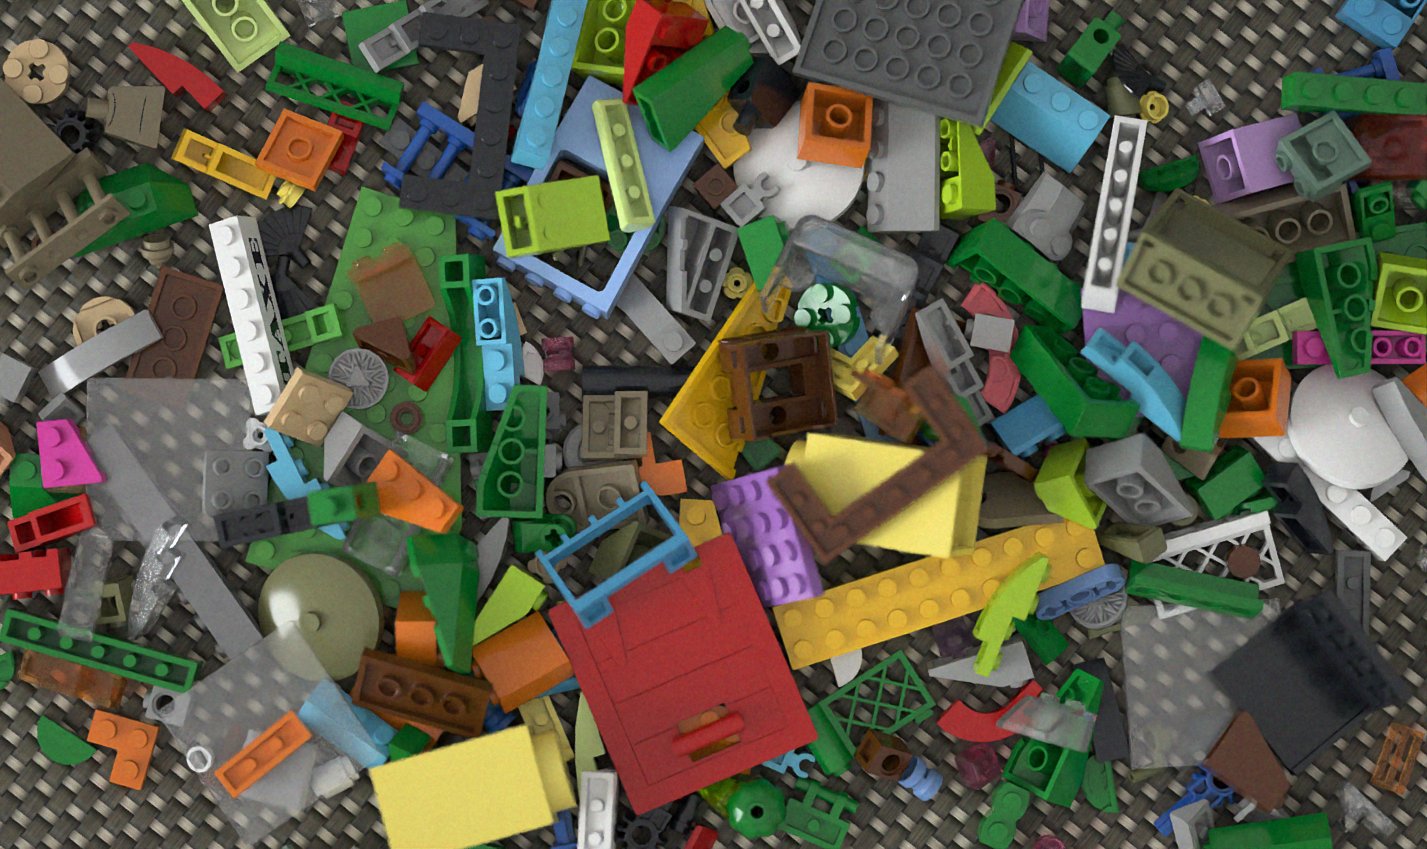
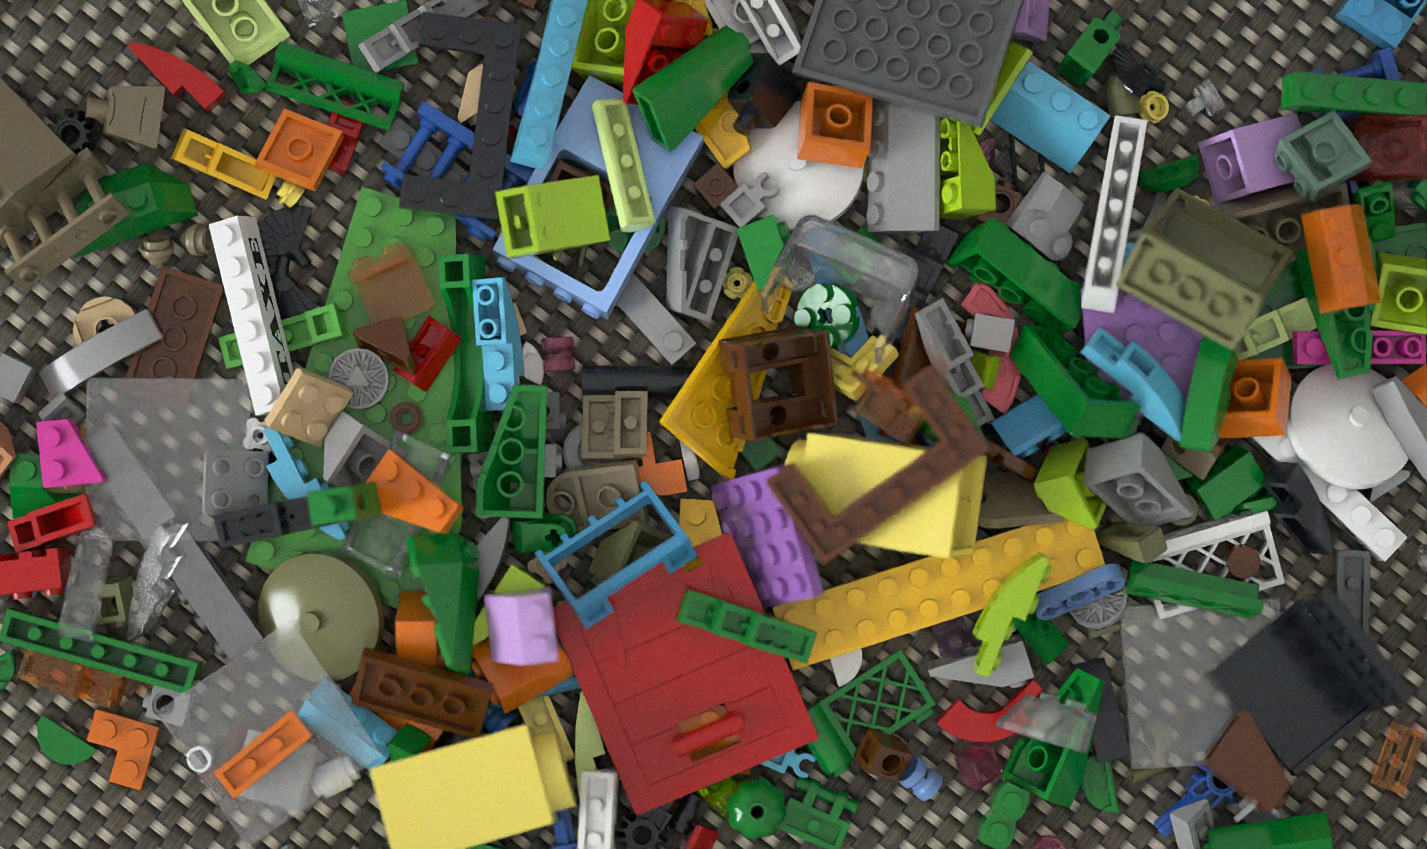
(56, 75): tan plate -> none
(197, 239): none -> dark tan plate
(245, 77): none -> green tile
(522, 626): none -> lavender slope
(690, 462): none -> white tile
(746, 625): none -> green slope
(986, 368): none -> lime tile
(1341, 258): none -> orange slope
(1355, 805): clear slope -> none

